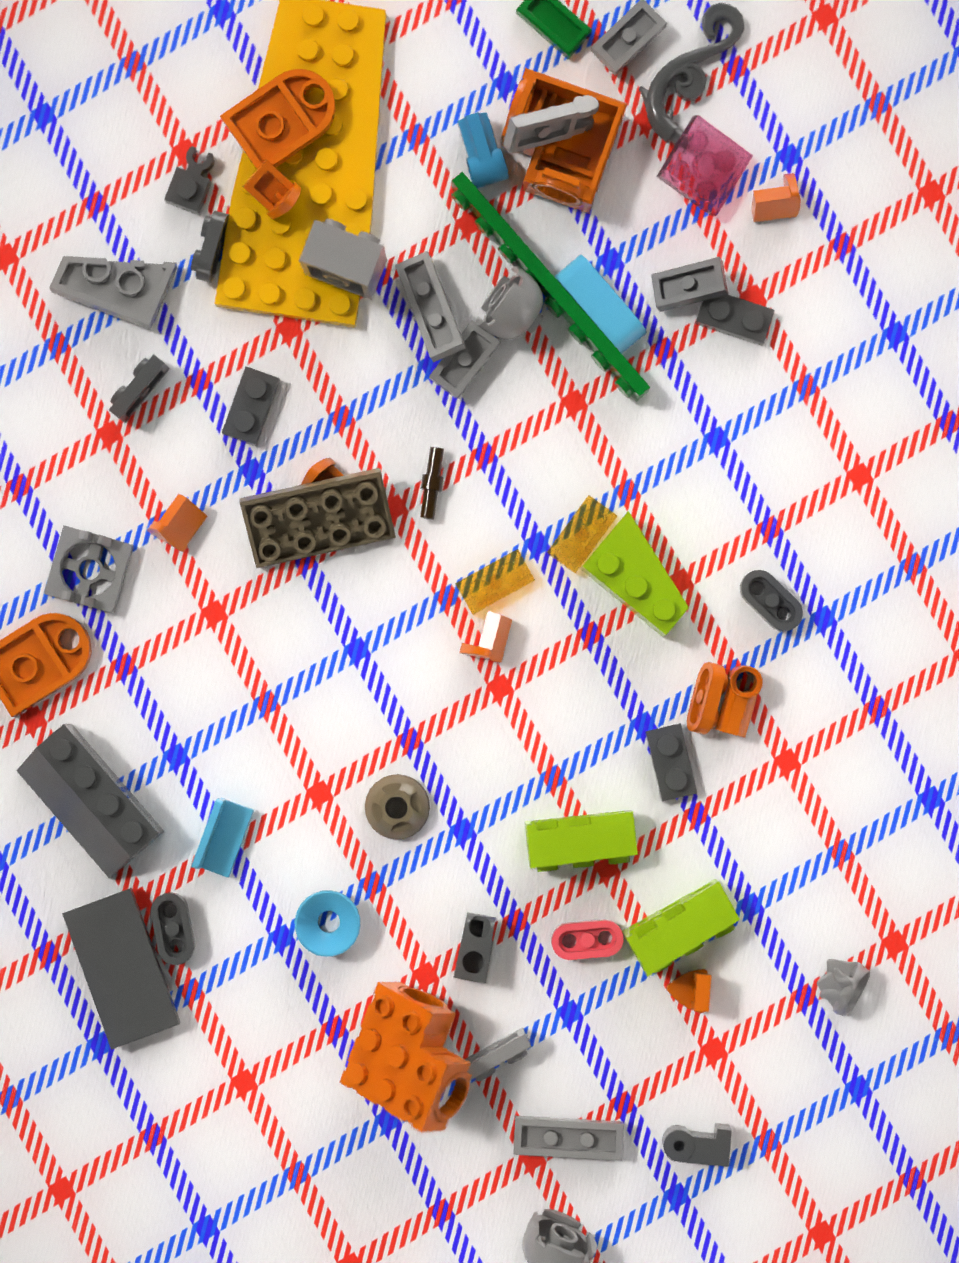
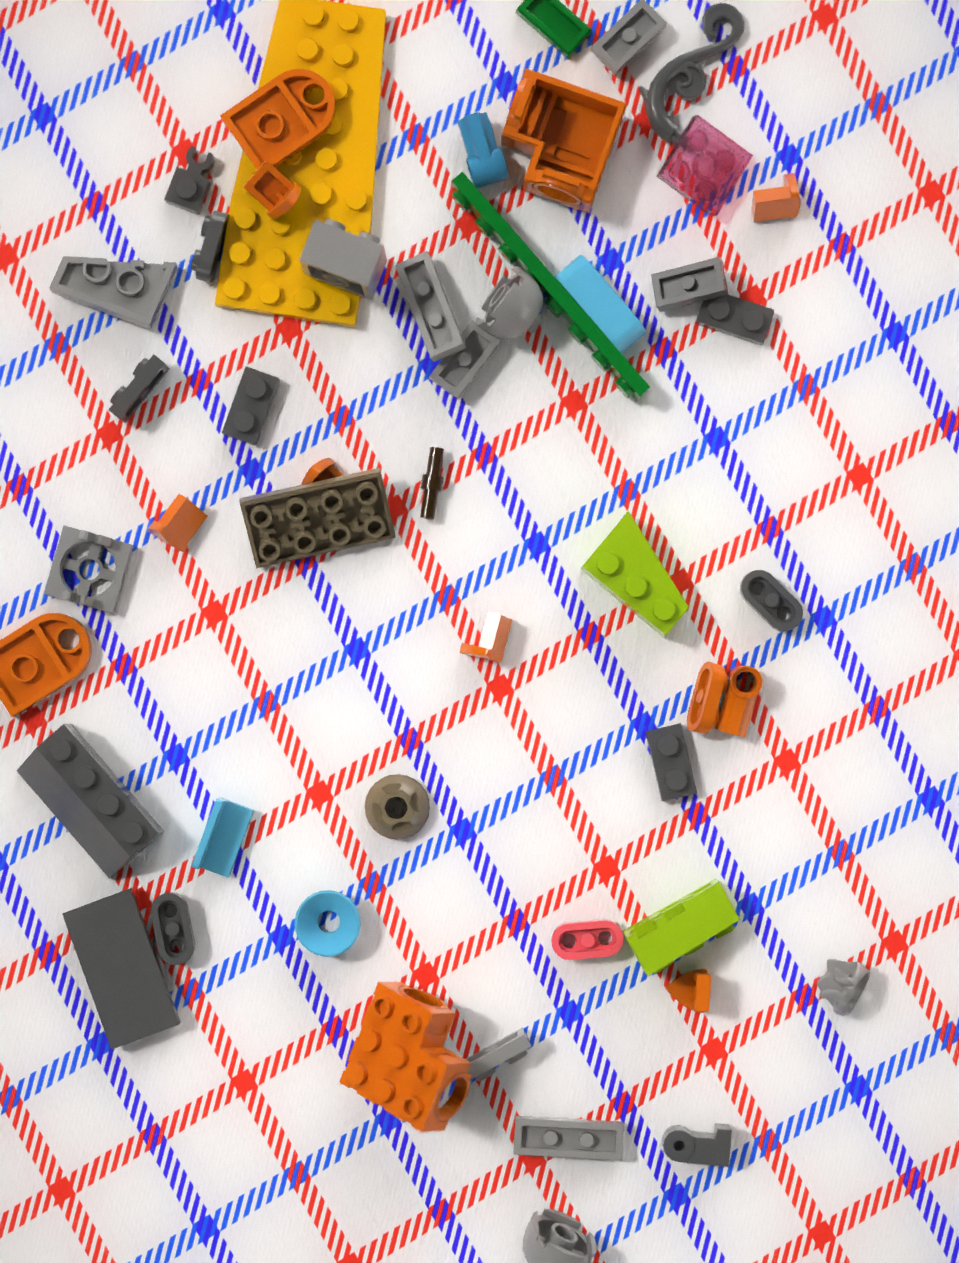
(475, 948): dark grey leg -> none
(495, 582): clear yellow plate -> none
(550, 124): light grey hinge -> none
(581, 534): clear yellow plate -> none
(581, 840): lime wedge -> none

